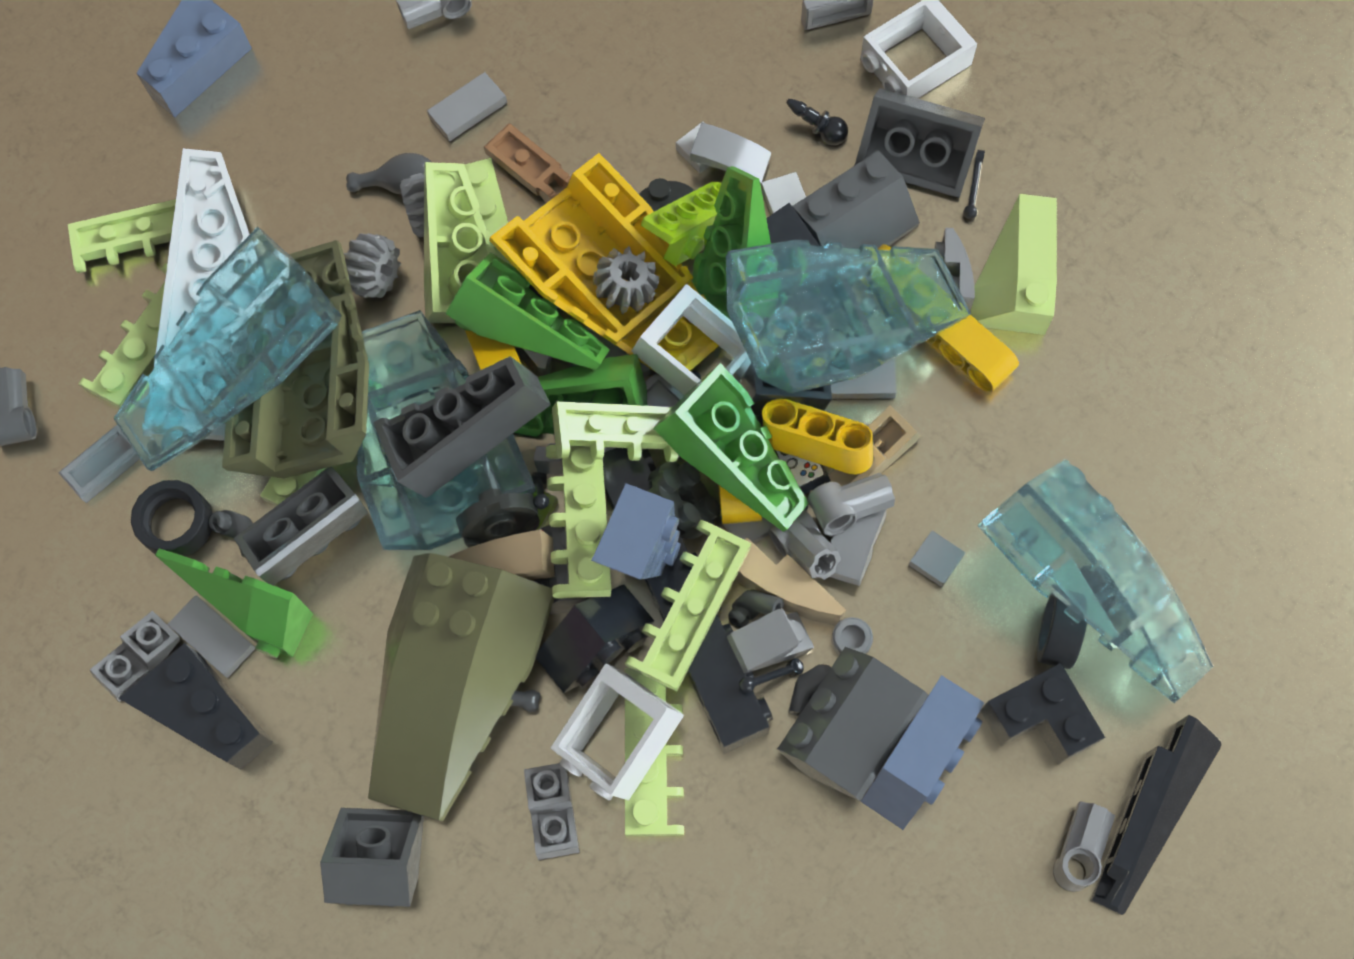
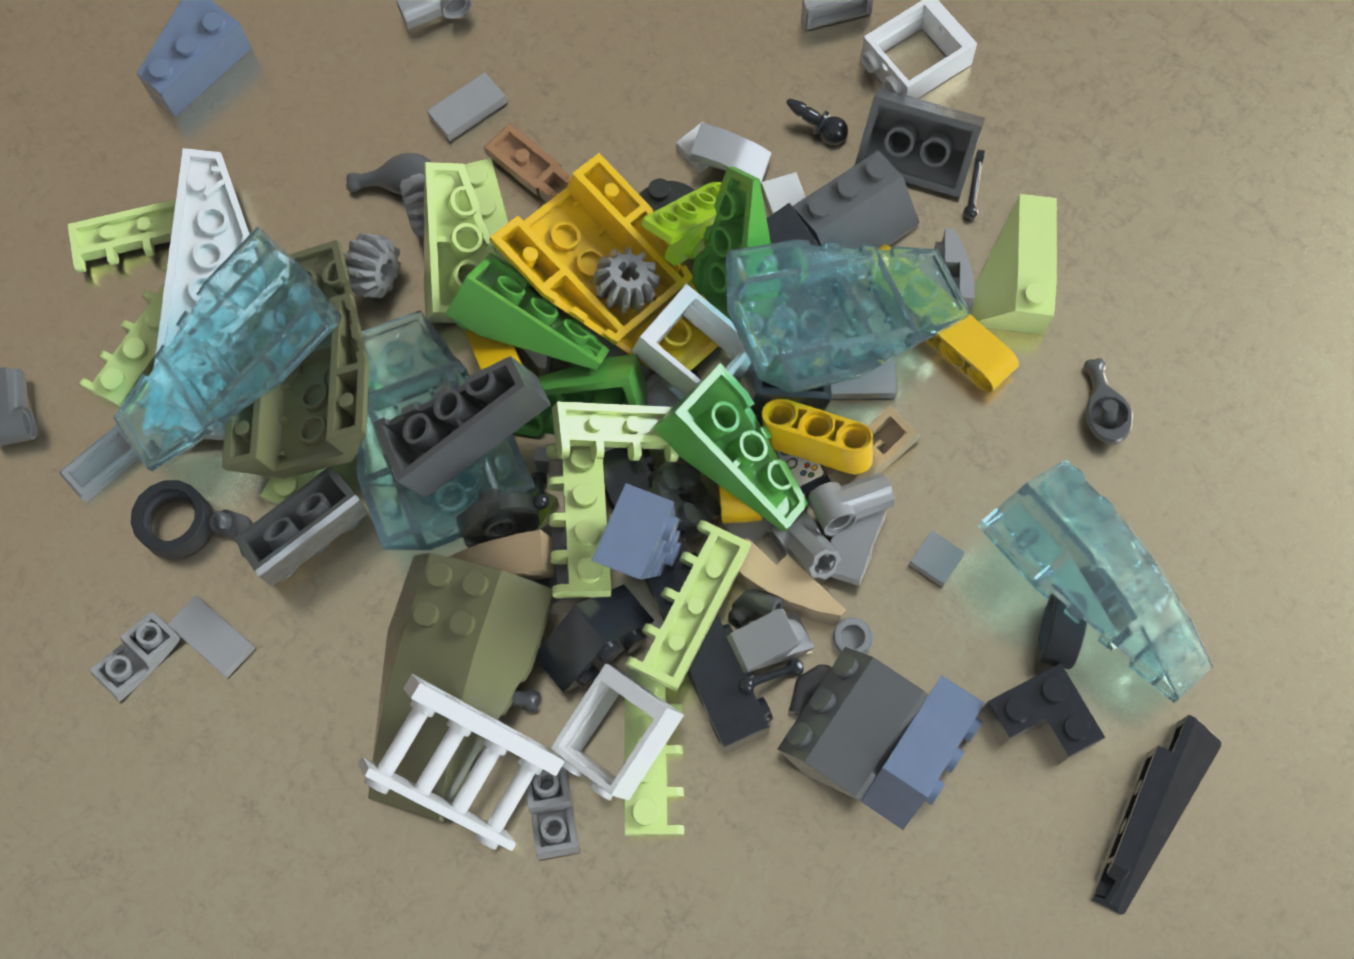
(199, 706): black wedge -> none
(260, 610): bright green wedge -> none
(372, 857): dark grey slope -> none
(462, 721): none -> white fence
(1085, 843): light grey piece -> none
(1107, 411): none -> dark grey piece

